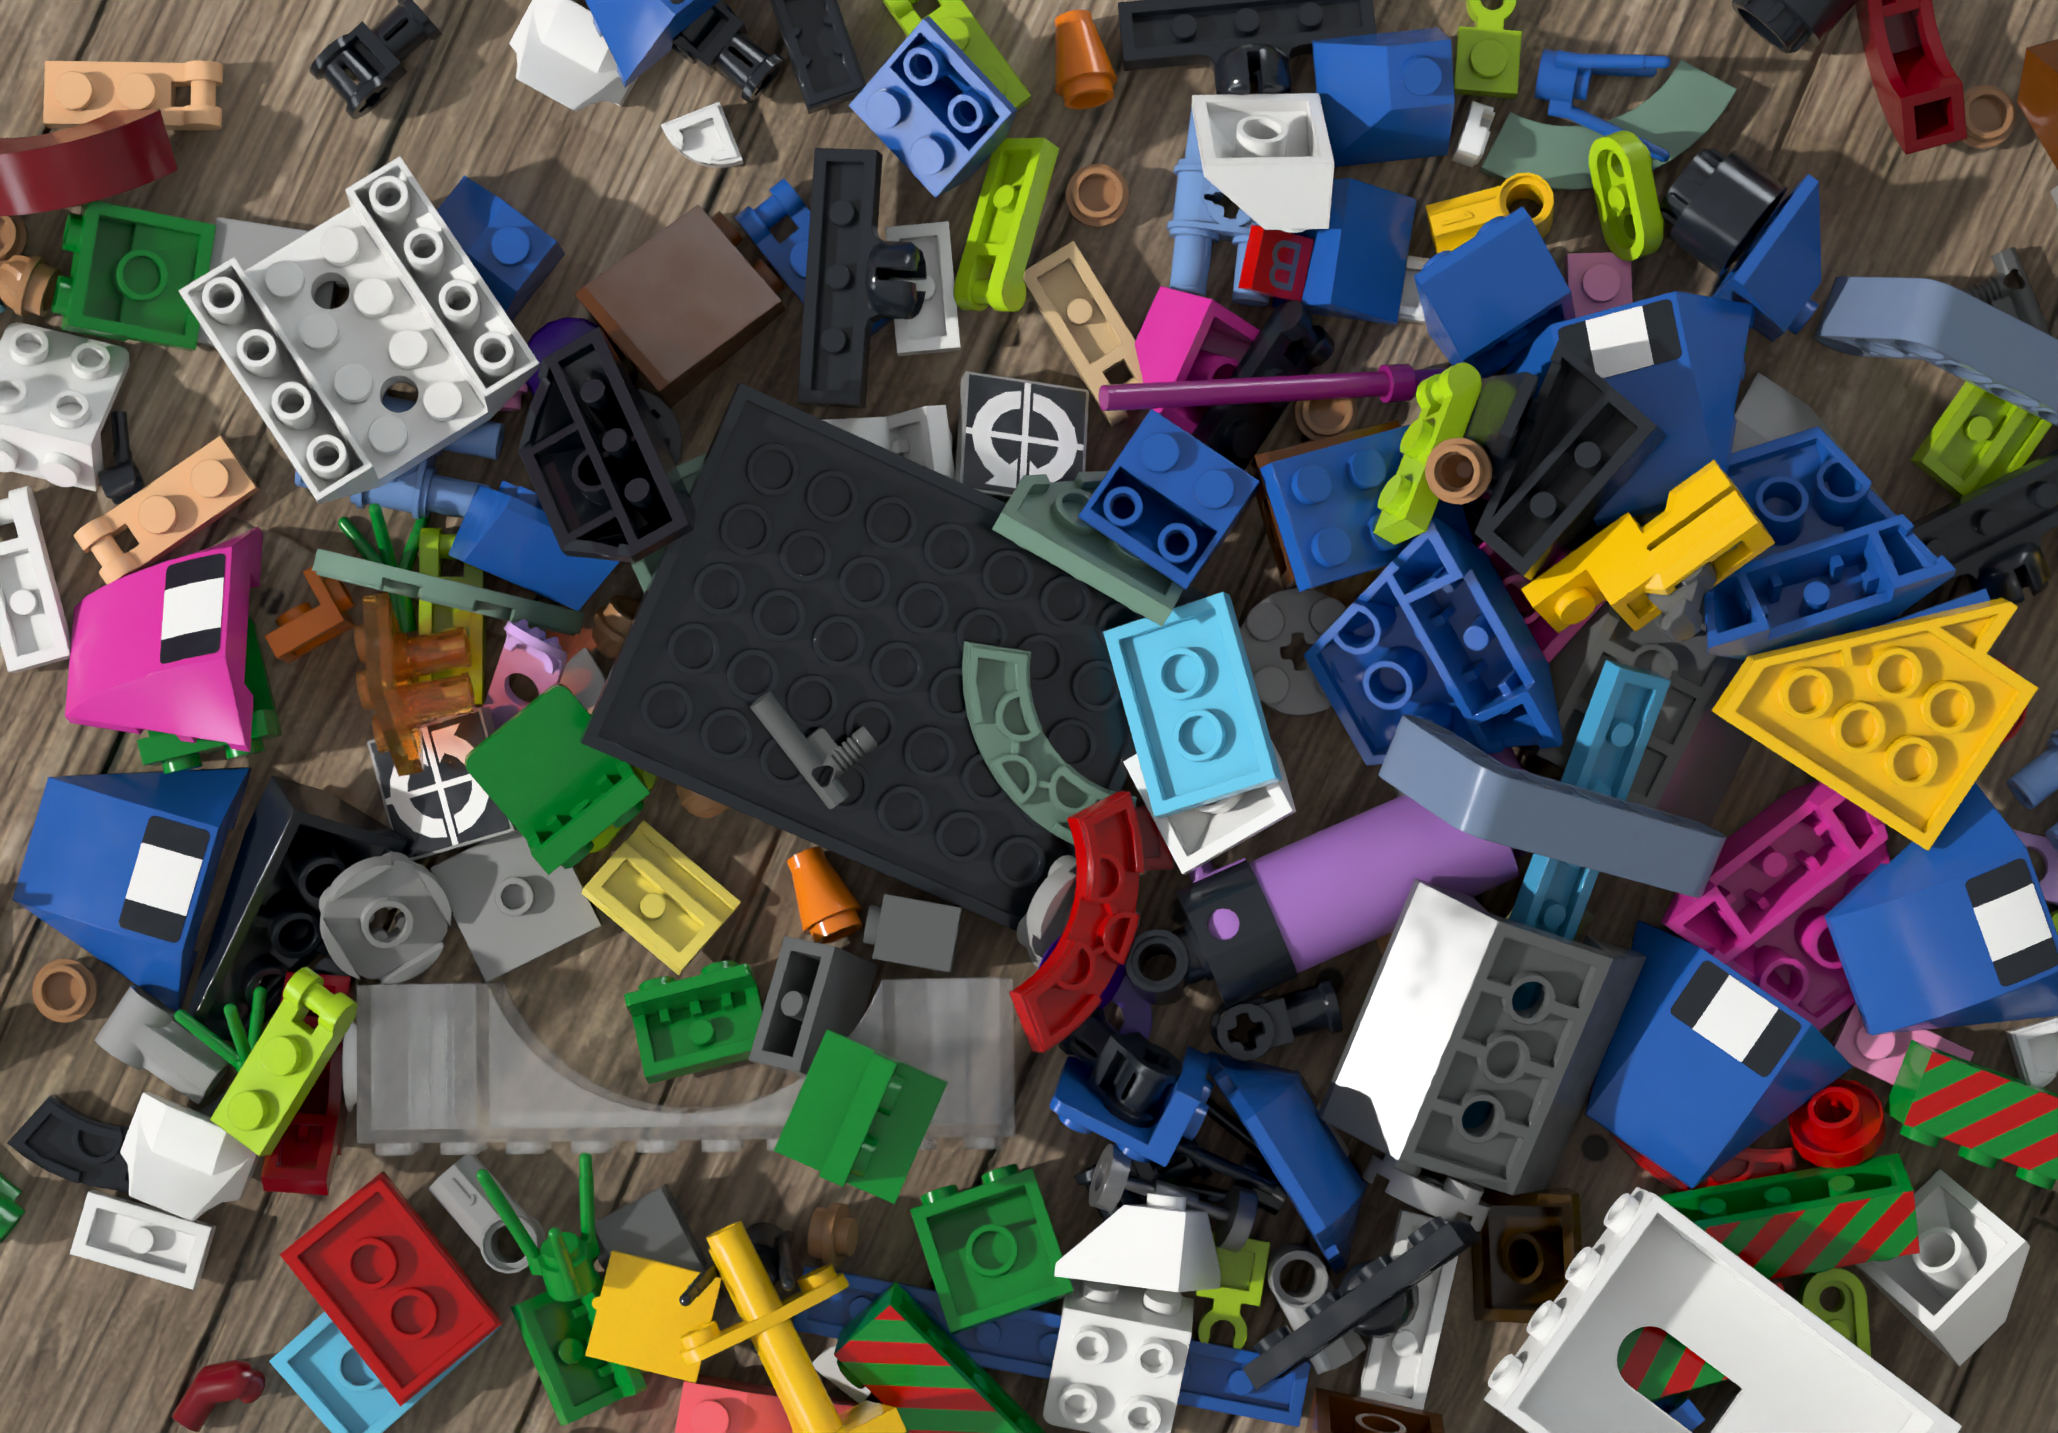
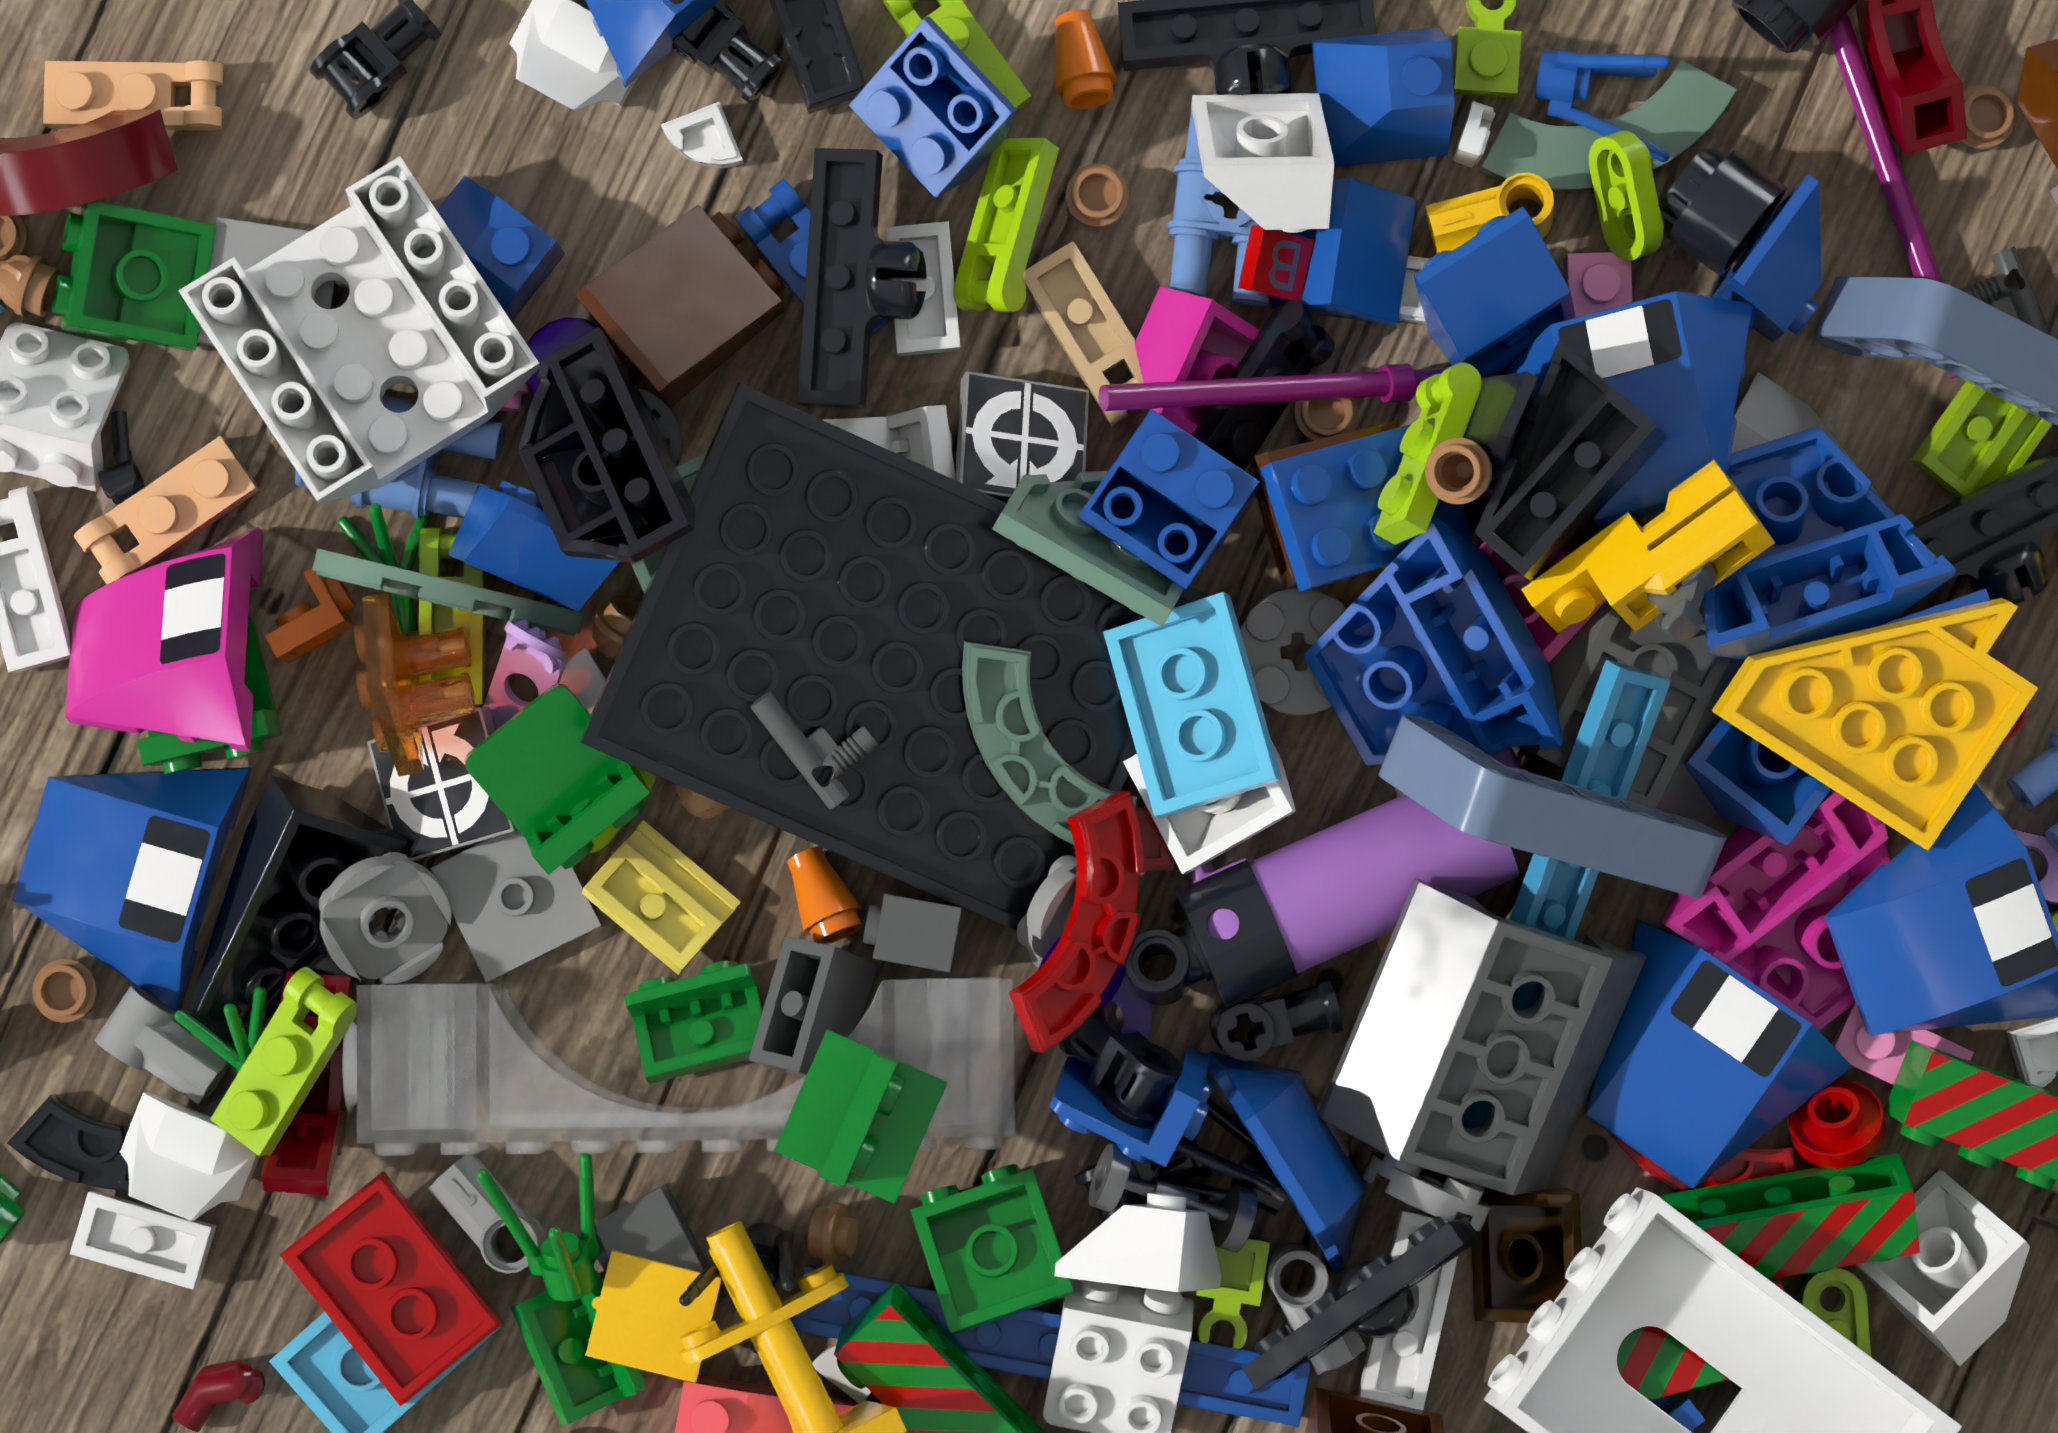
(1754, 783): none -> blue slope
(1883, 152): none -> magenta bar

